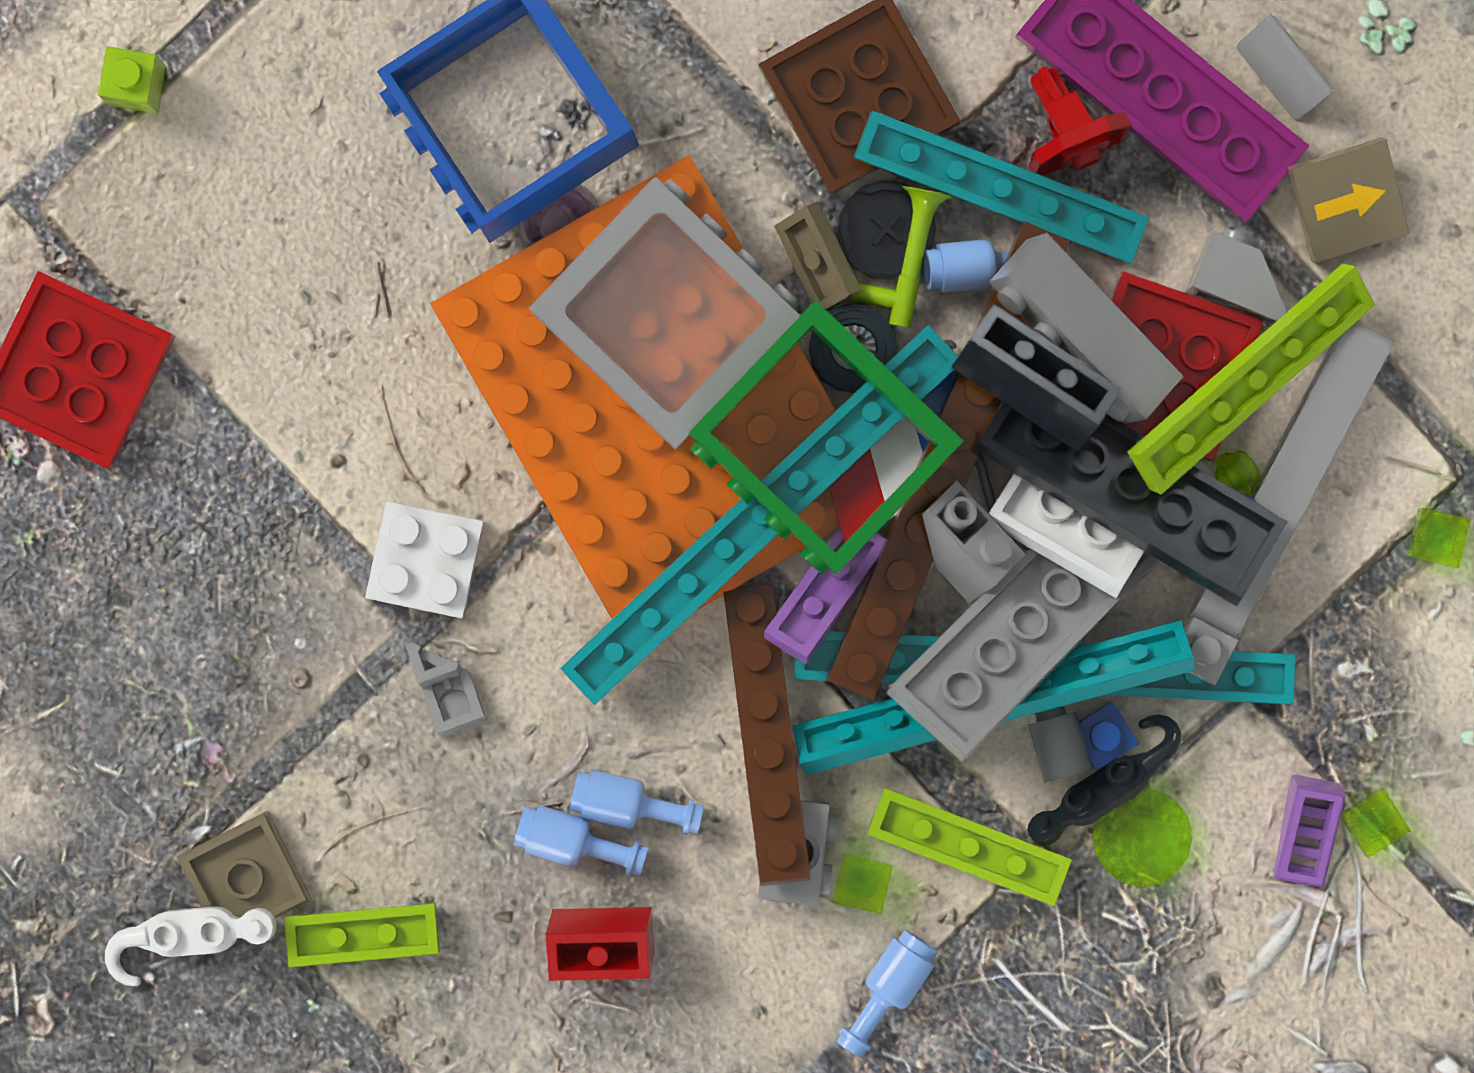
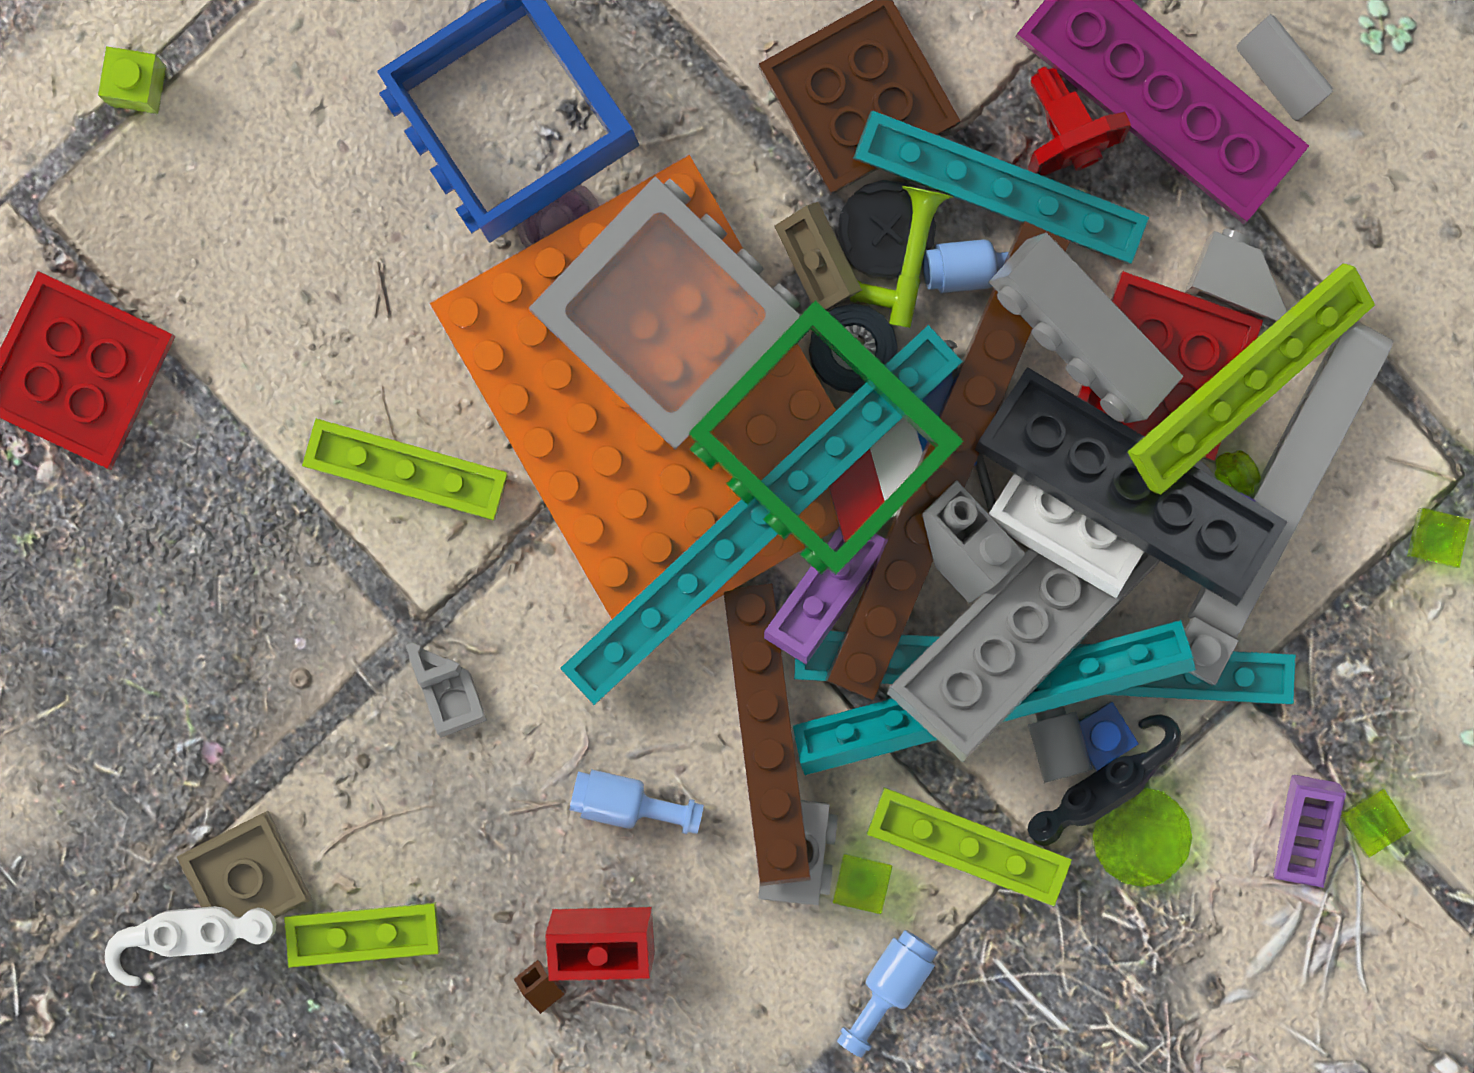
(405, 469): none -> lime plate
(424, 559): white plate -> none
(537, 988): none -> reddish brown piece
(568, 839): light blue piece -> none
(1036, 378): black brick -> none
(1348, 200): dark tan tile -> none

